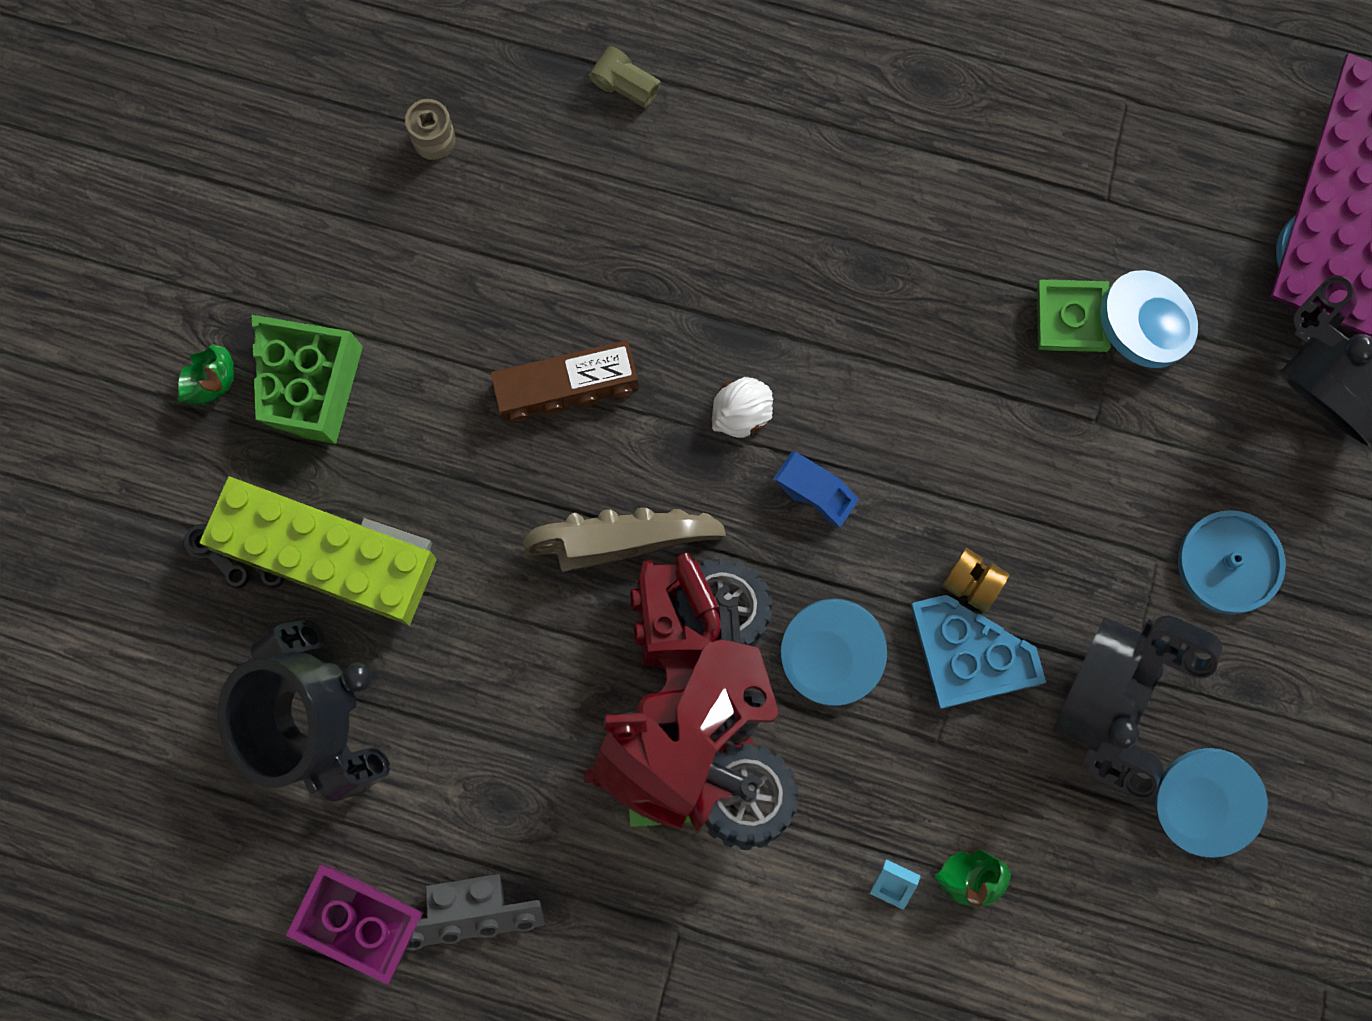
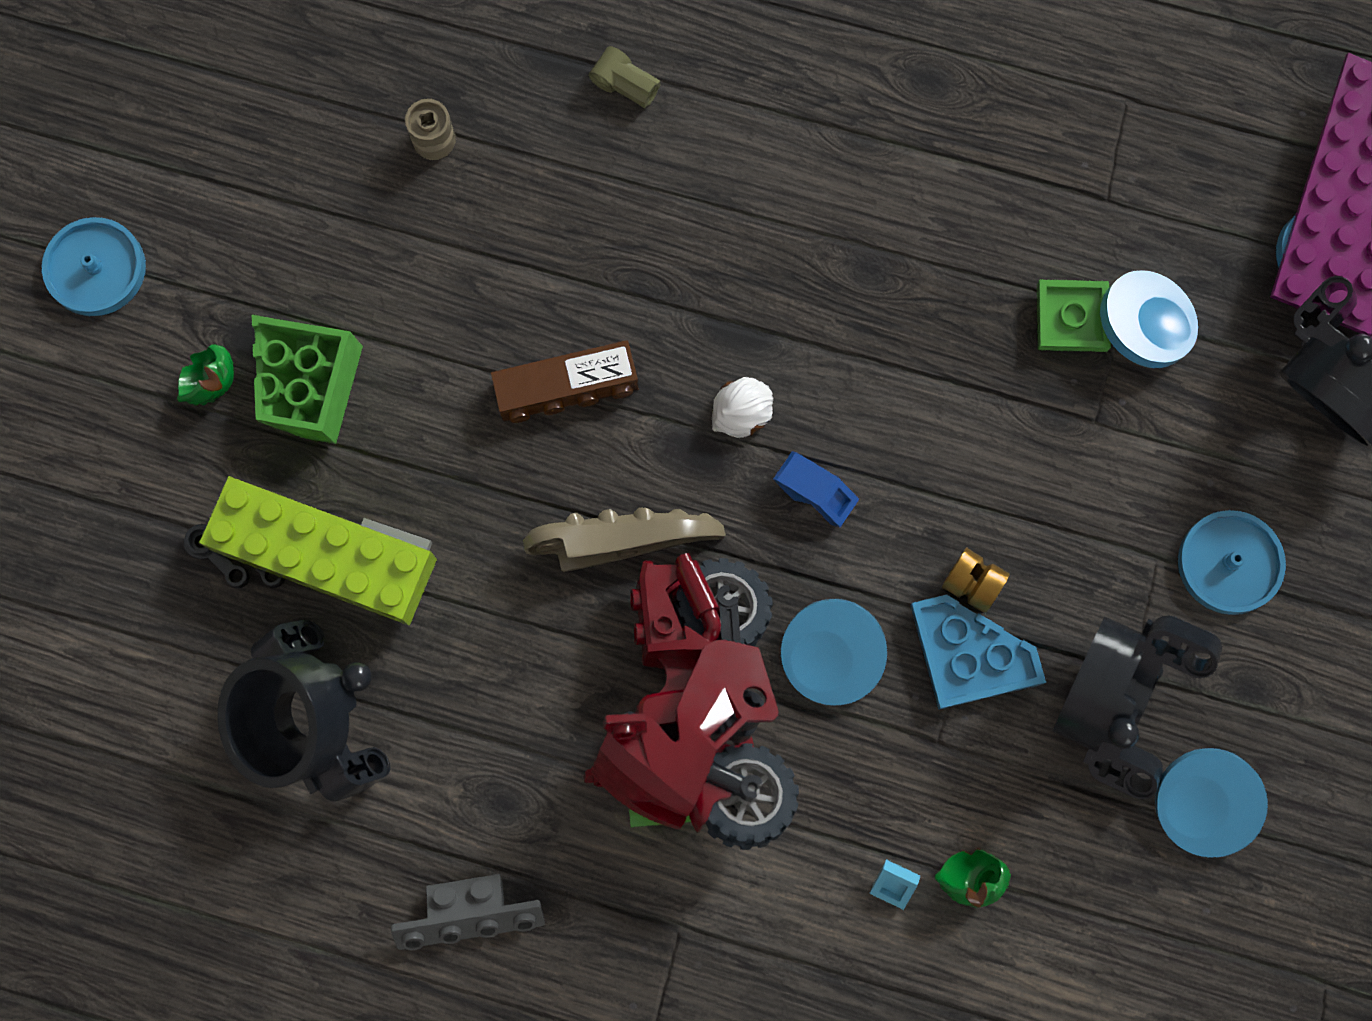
(93, 266): none -> dark azure piece
(354, 923): magenta slope -> none

